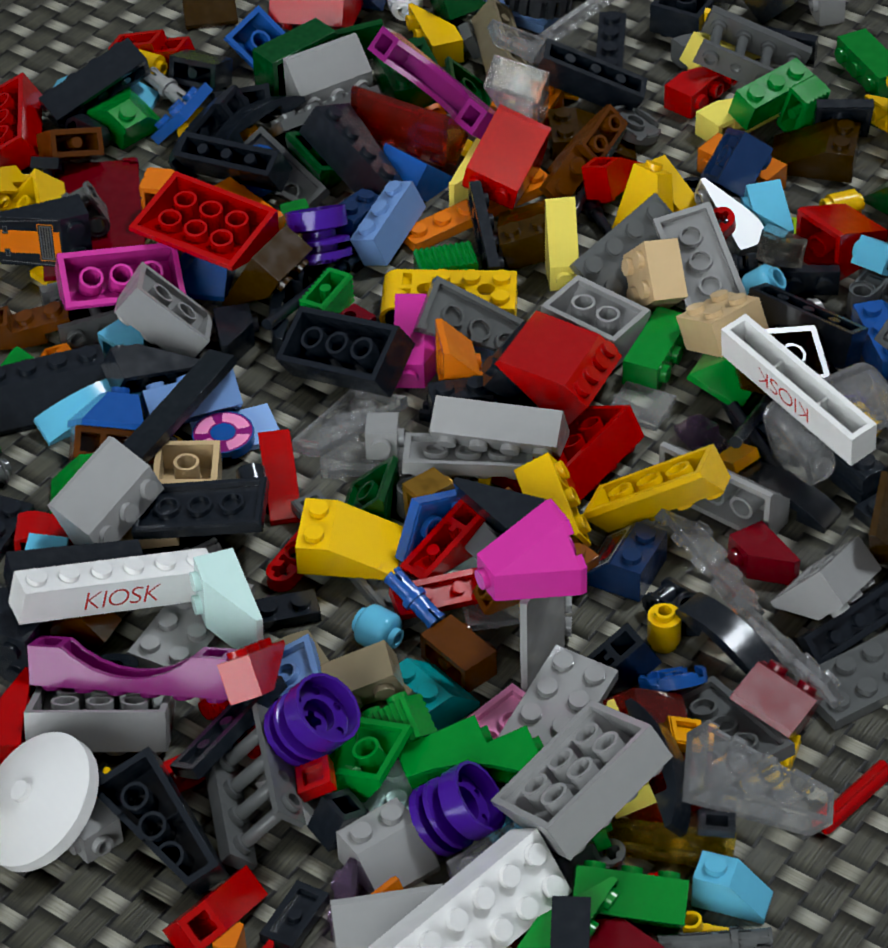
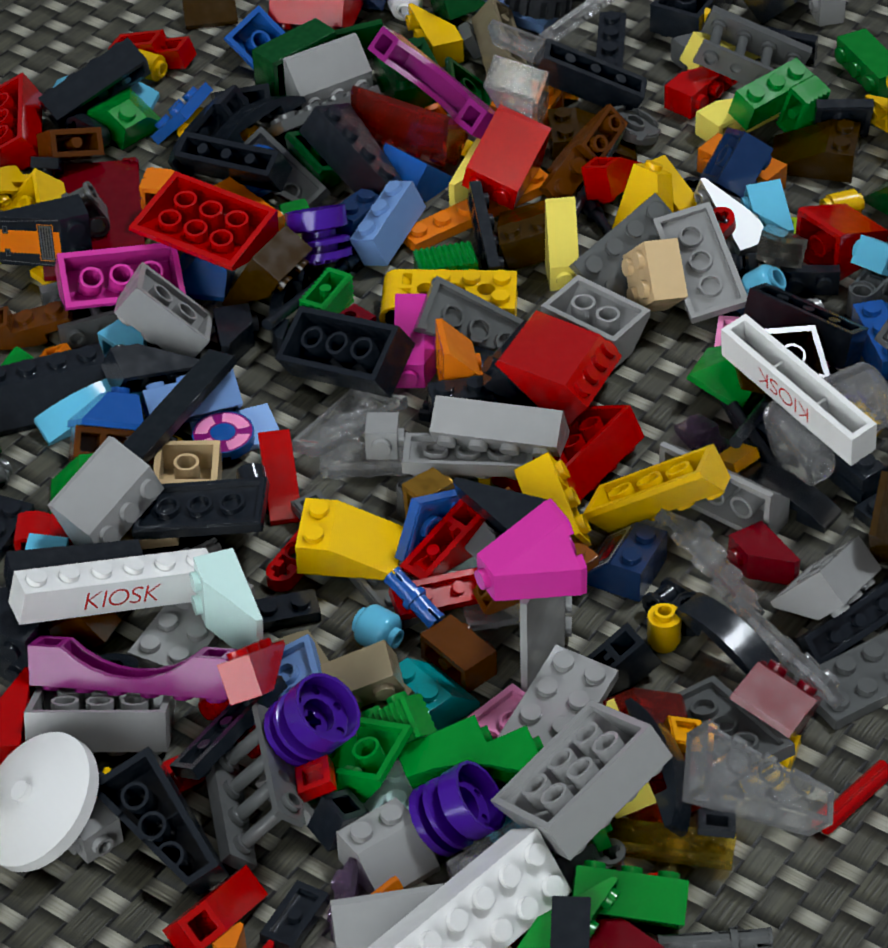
(166, 87): light grey pin -> none
(198, 67): black brick -> none
(376, 489): dark green slope -> none
(647, 404): clear piece -> none
(655, 350): green brick -> none
(673, 678): blue tile -> none
(695, 924): yellow hand -> none
(704, 320): tan brick -> none
(729, 888): medium azure slope -> none

